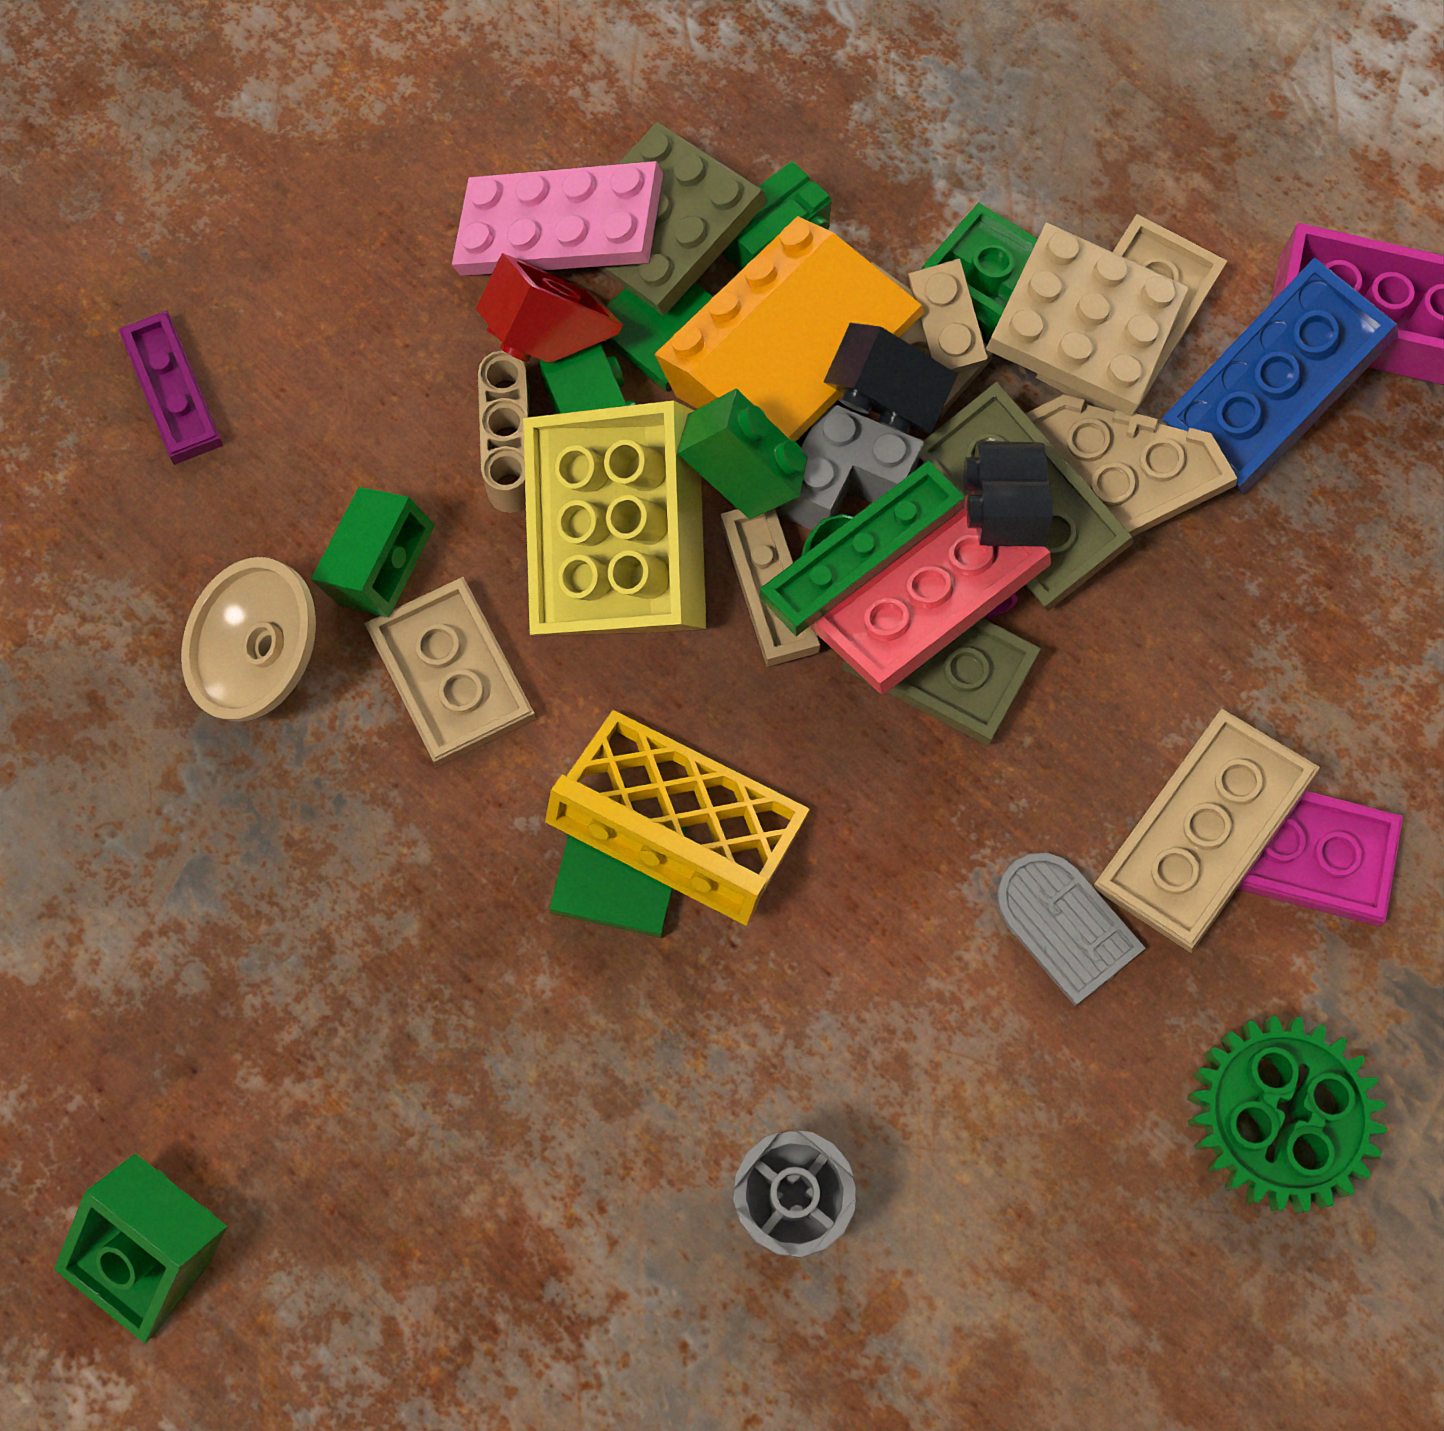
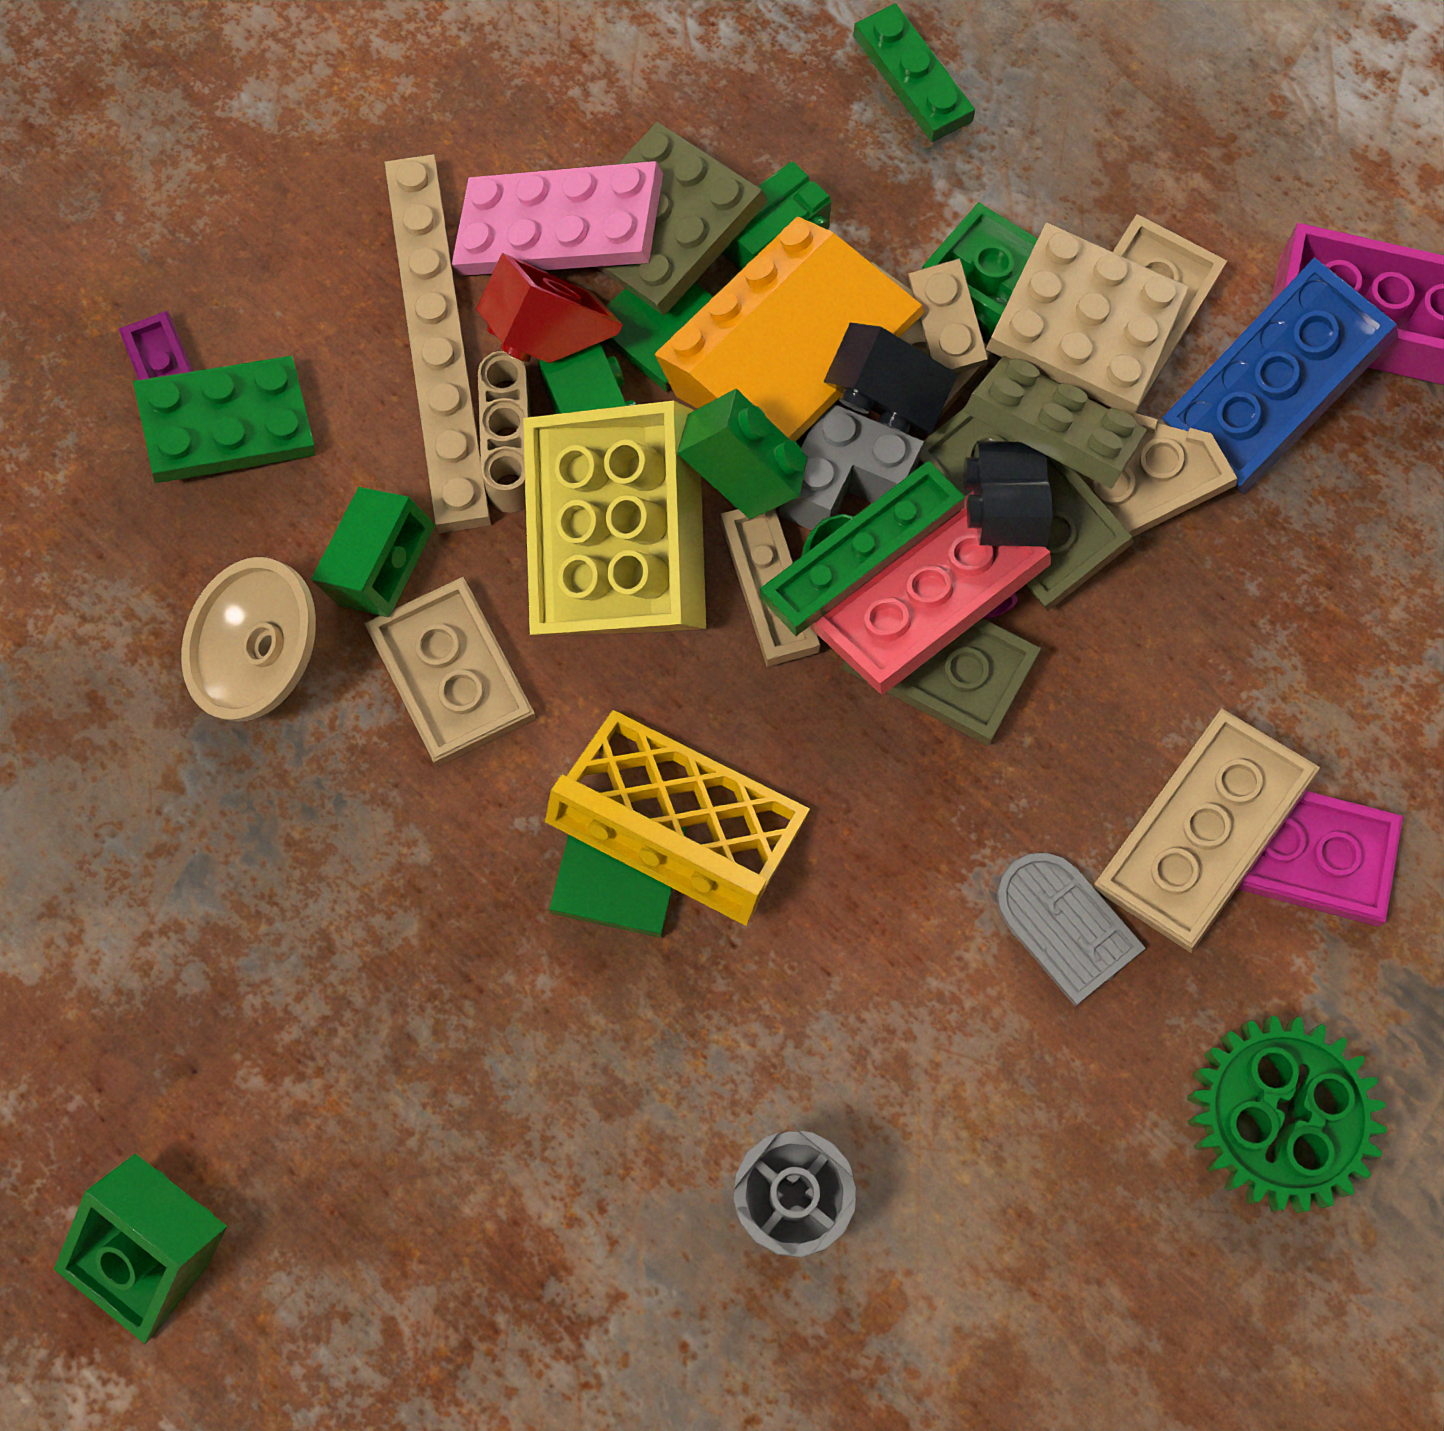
(223, 419): none -> green plate
(437, 345): none -> tan plate
(913, 72): none -> green plate
(1056, 420): none -> olive plate

